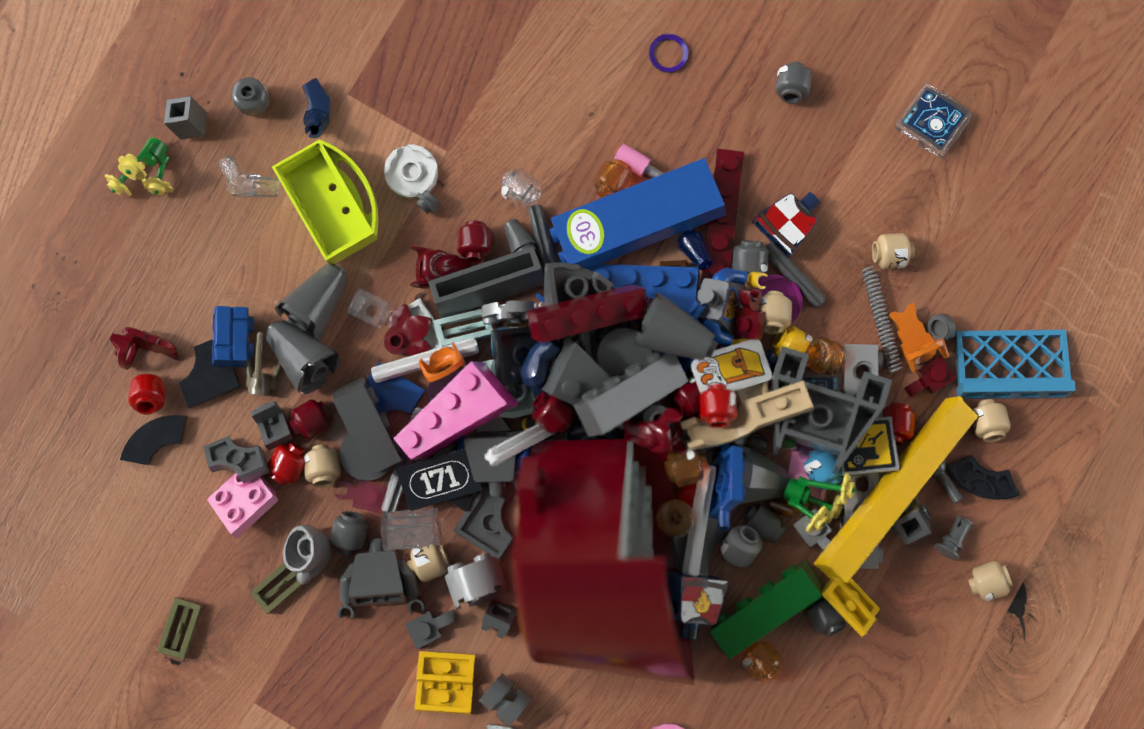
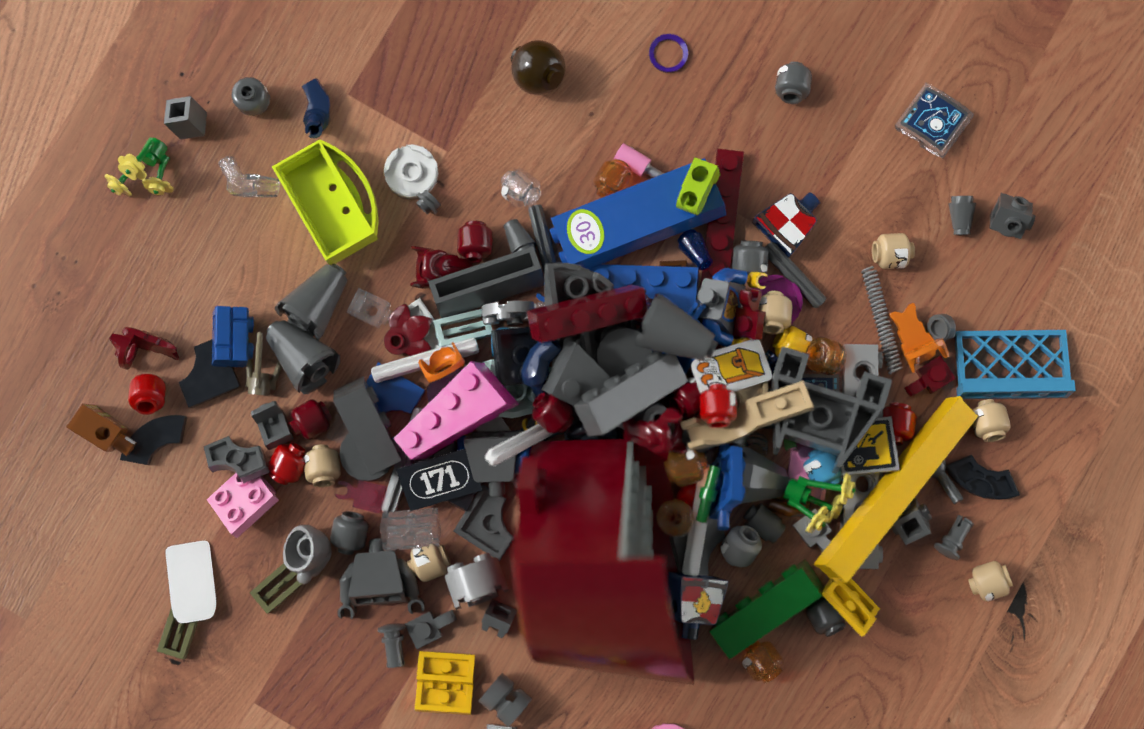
(91, 423): none -> dark orange torso
(191, 581): none -> white sticker
(393, 644): none -> dark grey pin
(537, 67): none -> dark brown brick
(697, 186): none -> lime leg
(708, 494): none -> green bar
(962, 214): none -> dark grey cone
(1012, 216): none -> dark grey brick

